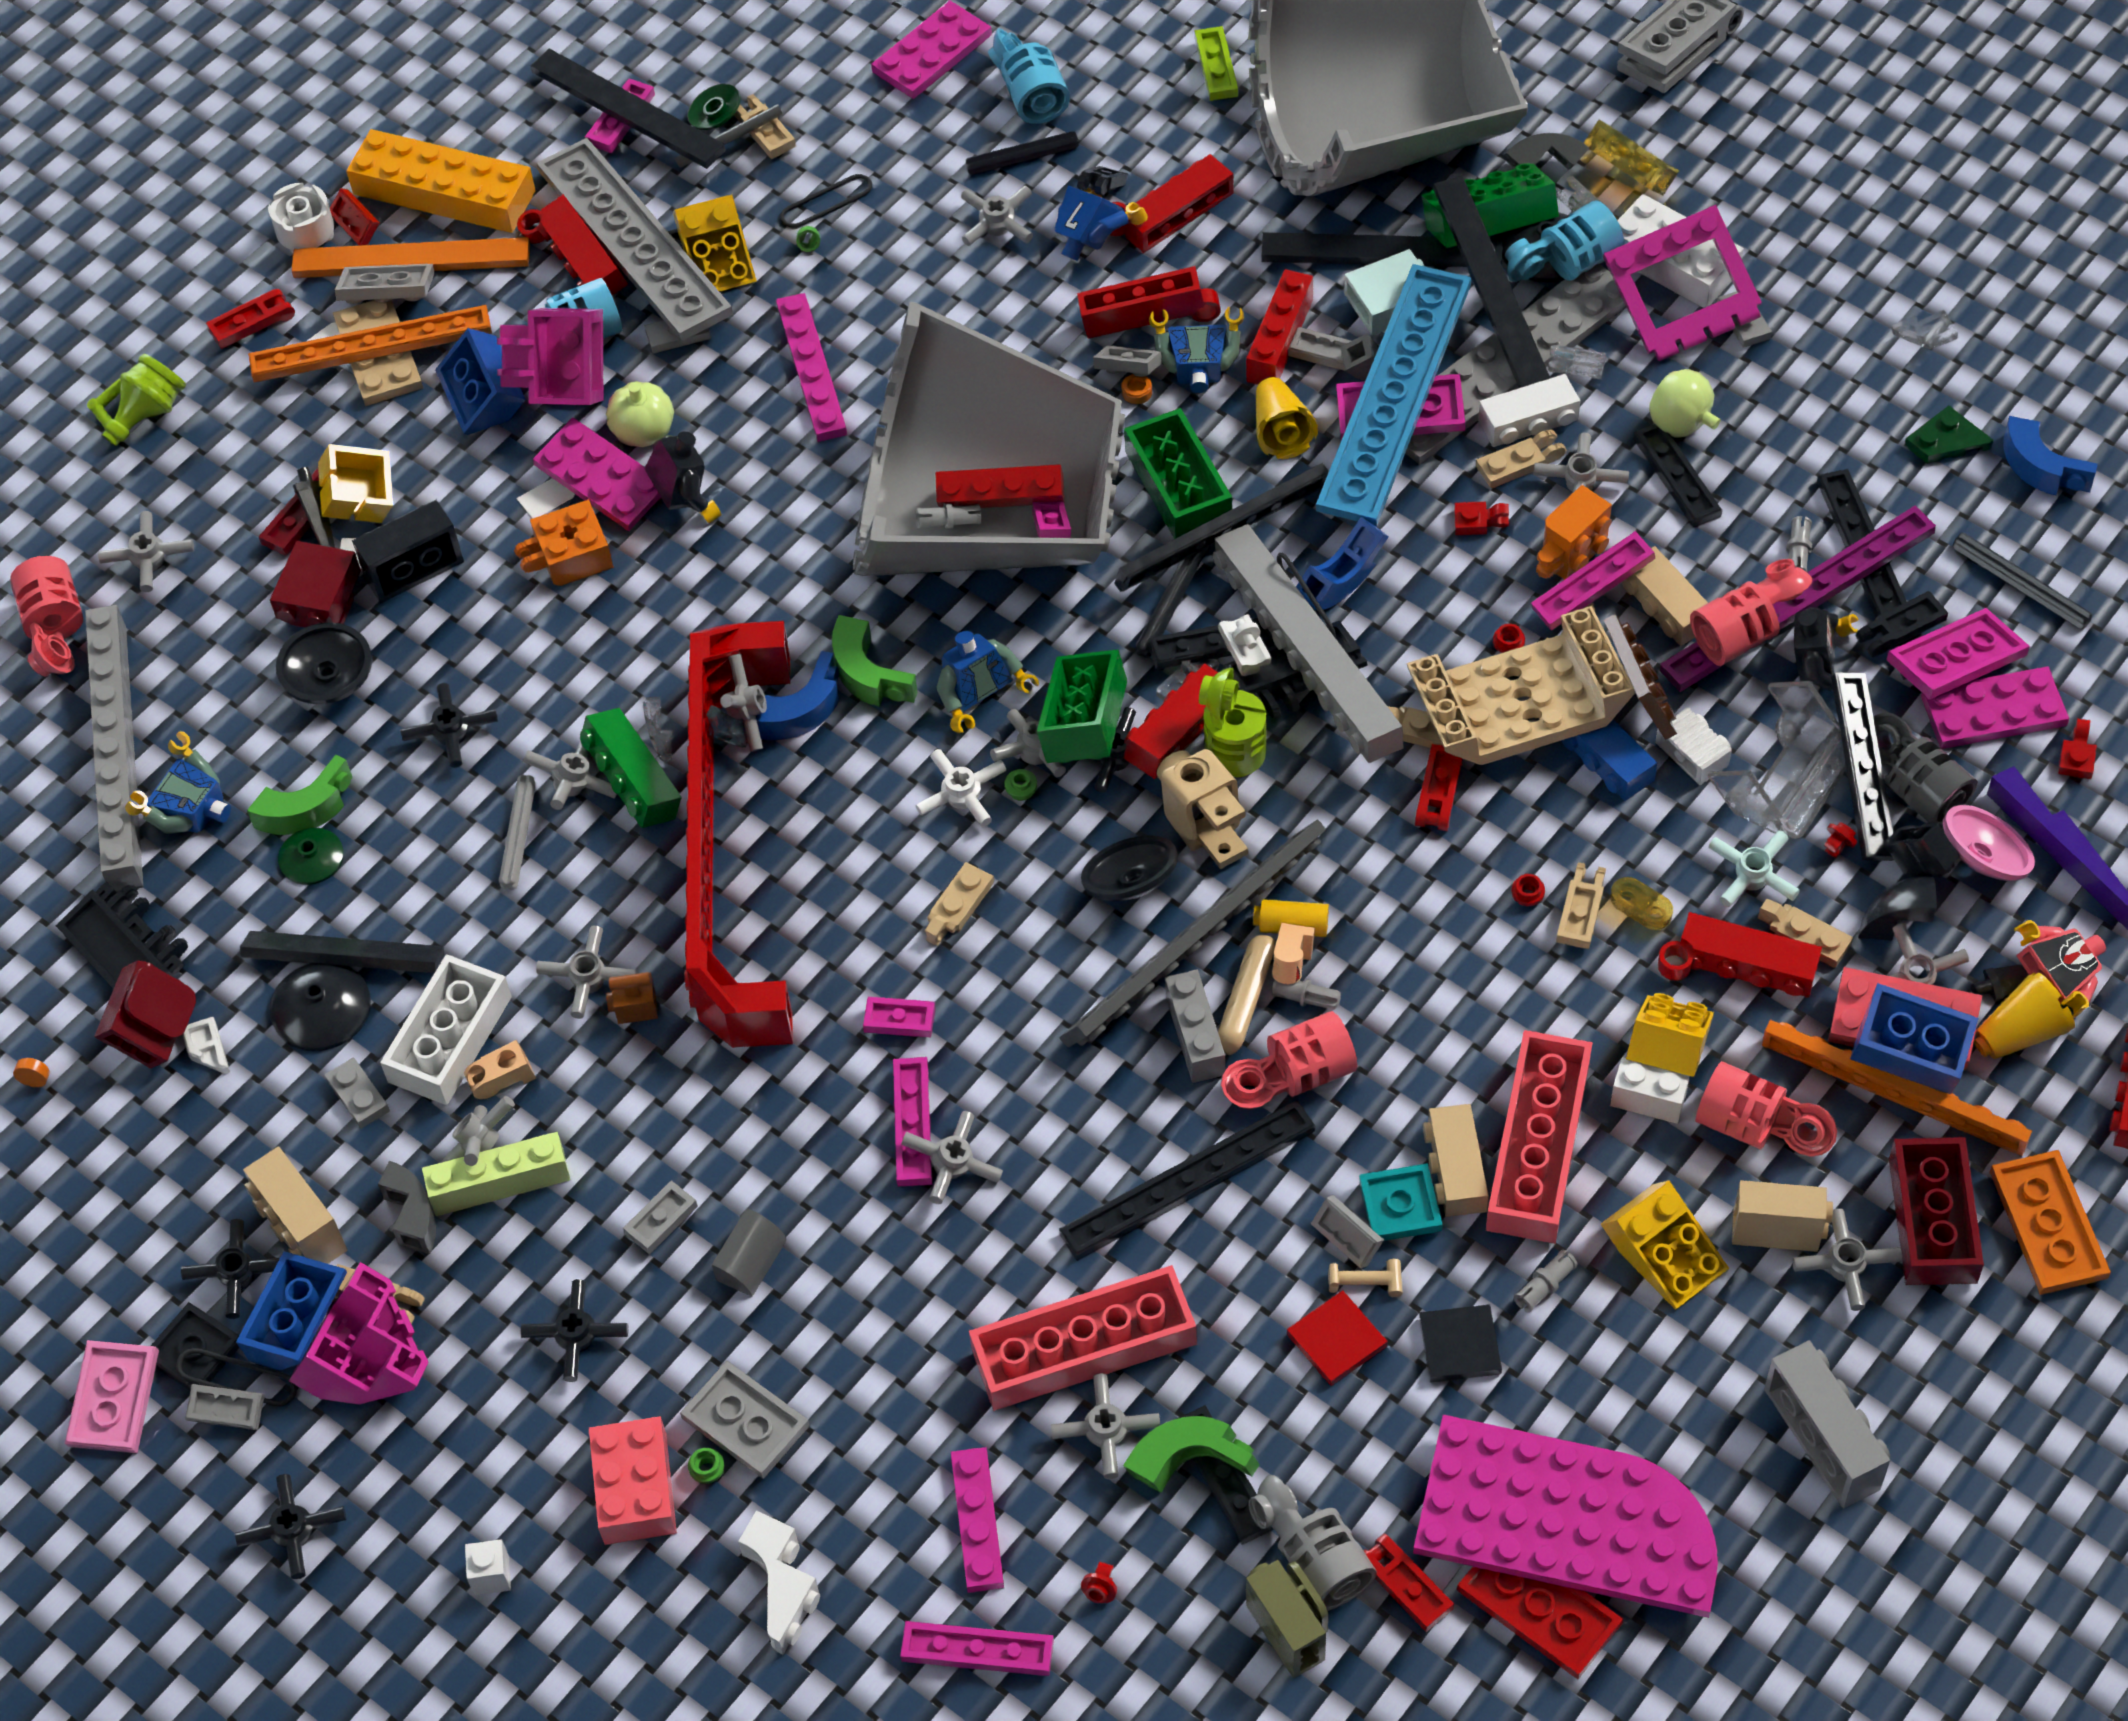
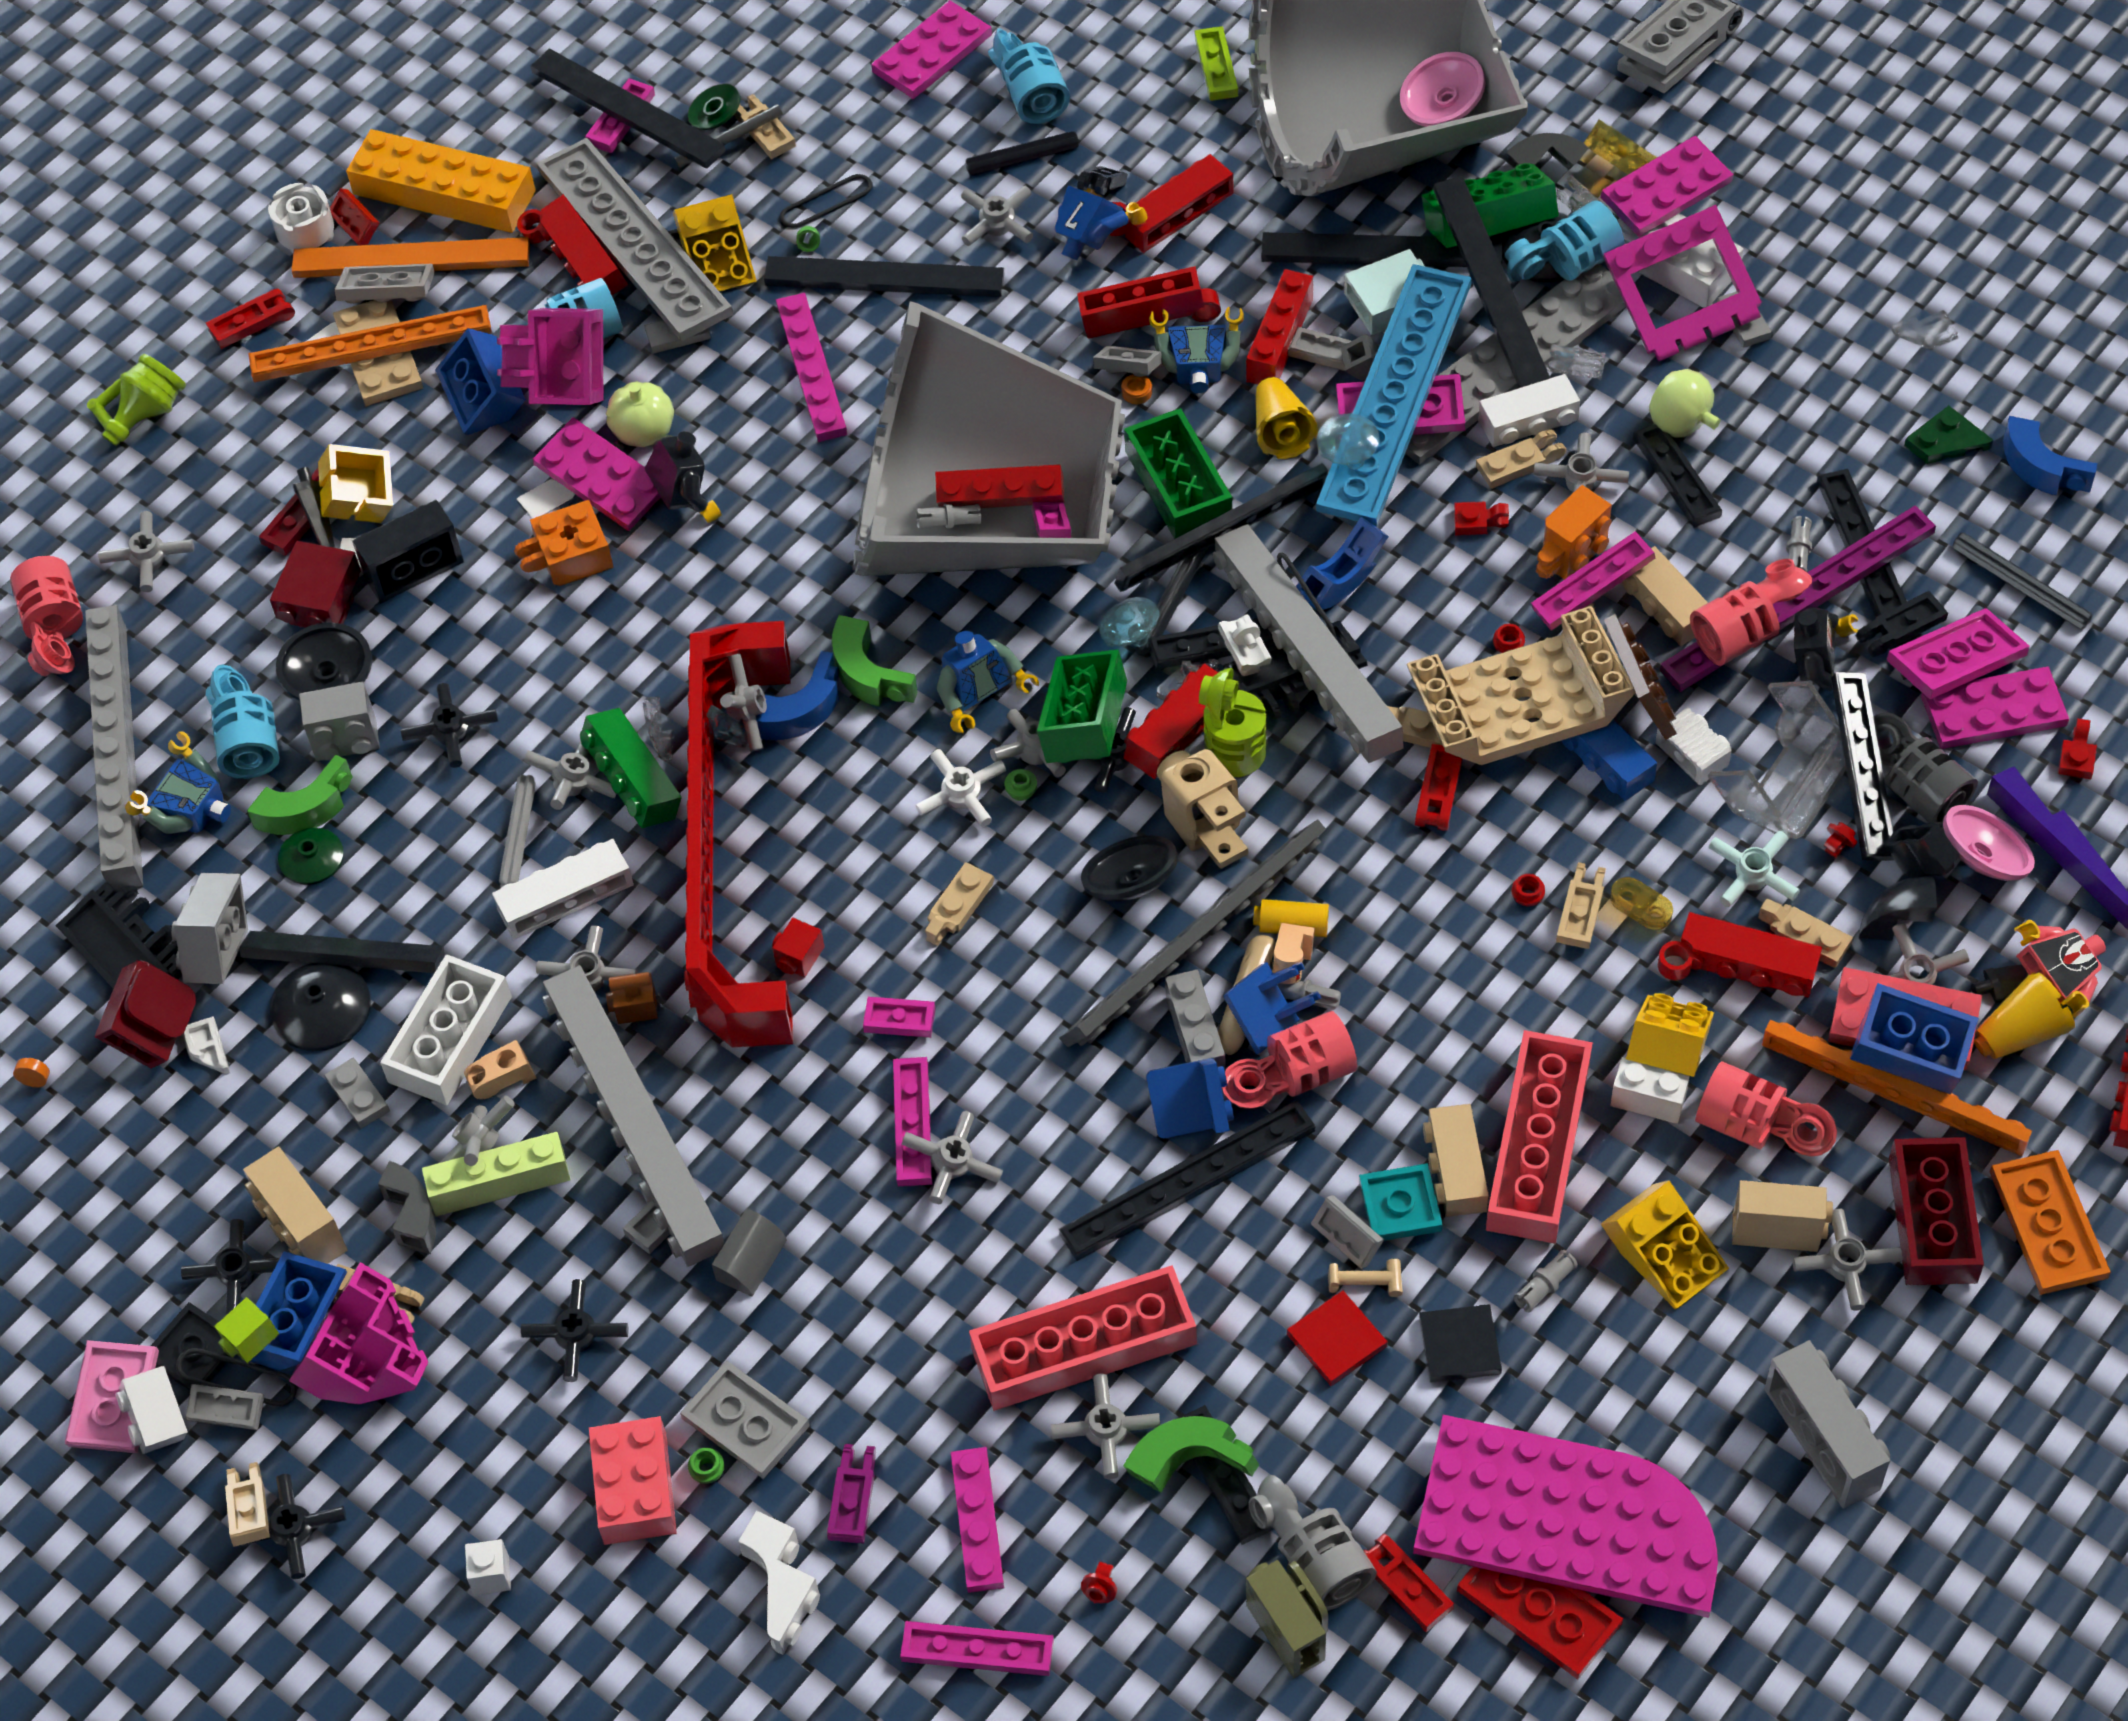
(151, 1409): none -> white brick
(210, 928): none -> light grey brick
(241, 726): none -> medium azure cylinder
(245, 1331): none -> lime brick
(246, 1506): none -> tan hinge
(339, 721): none -> light grey brick
(562, 888): none -> white brick
(634, 1117): none -> light grey brick
(797, 947): none -> red brick
(852, 1497): none -> magenta hinge
(884, 276): none -> black tile
(1129, 622): none -> clear light blue dish
(1189, 1098): none -> blue bracket
(1261, 1005): none -> blue plate
(1348, 440): none -> clear light blue dish
(1442, 88): none -> bright pink dish
(1666, 186): none -> dark pink plate

